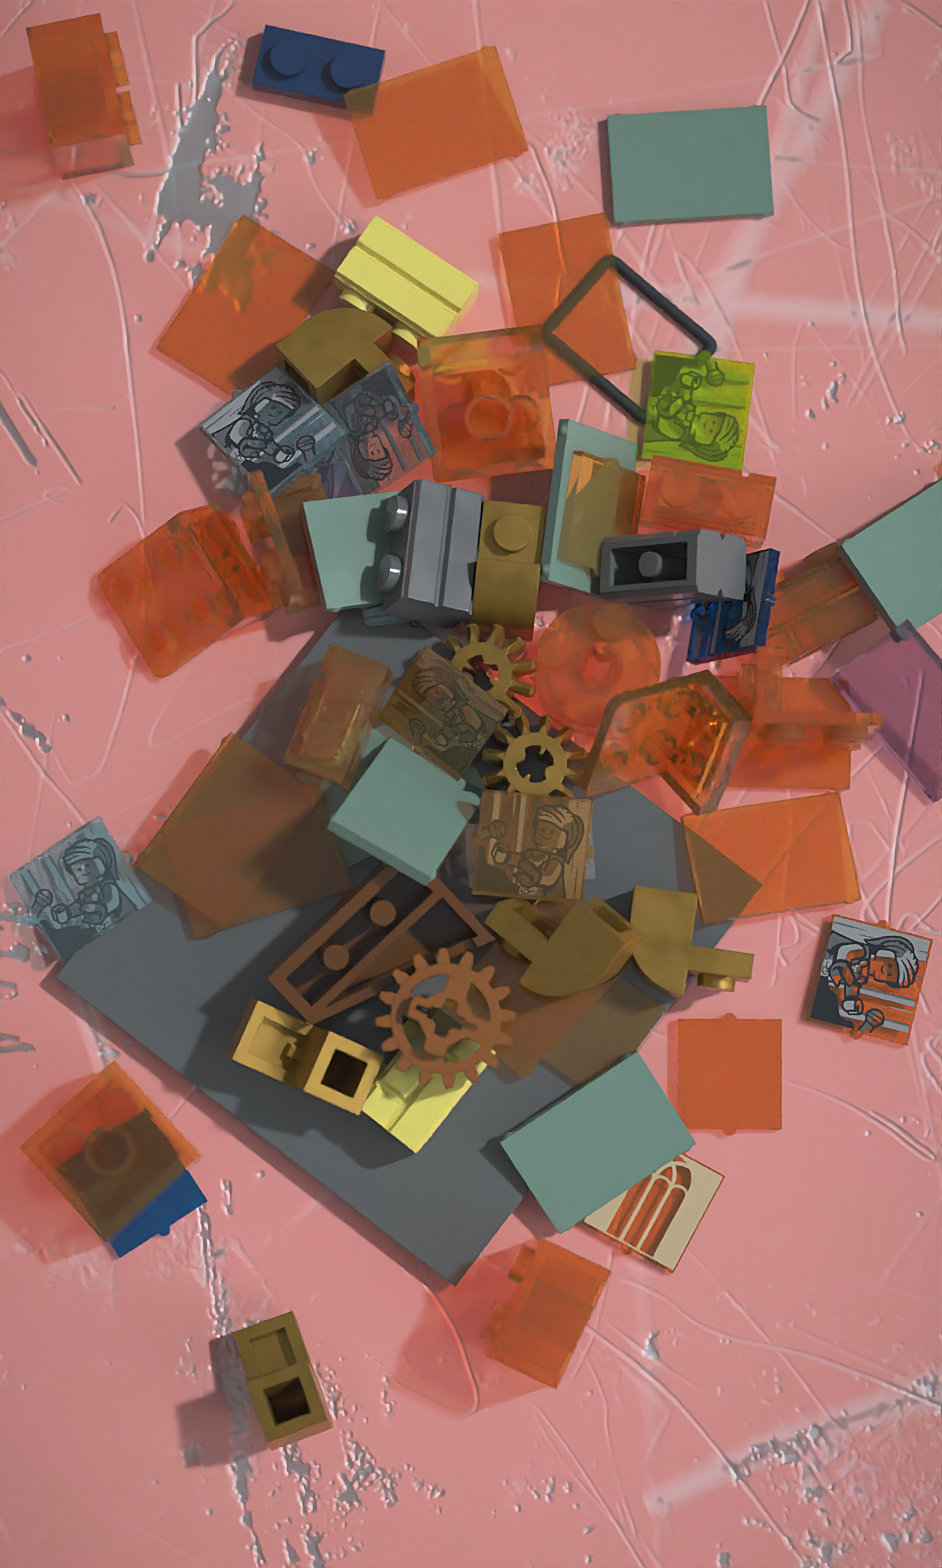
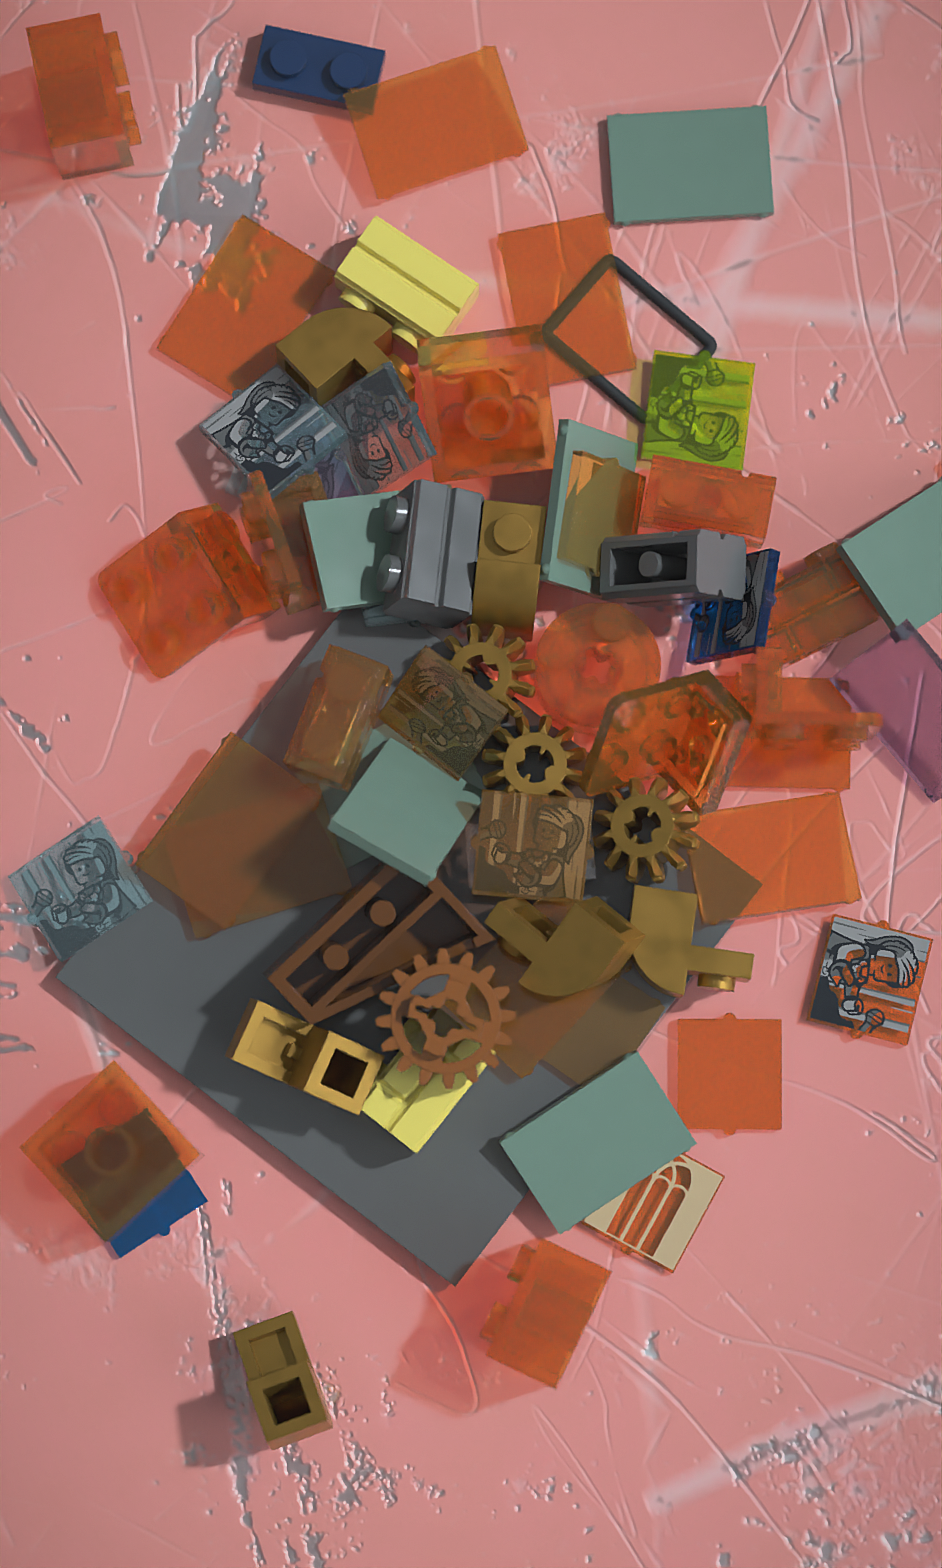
(665, 840): none -> pearl gold gear

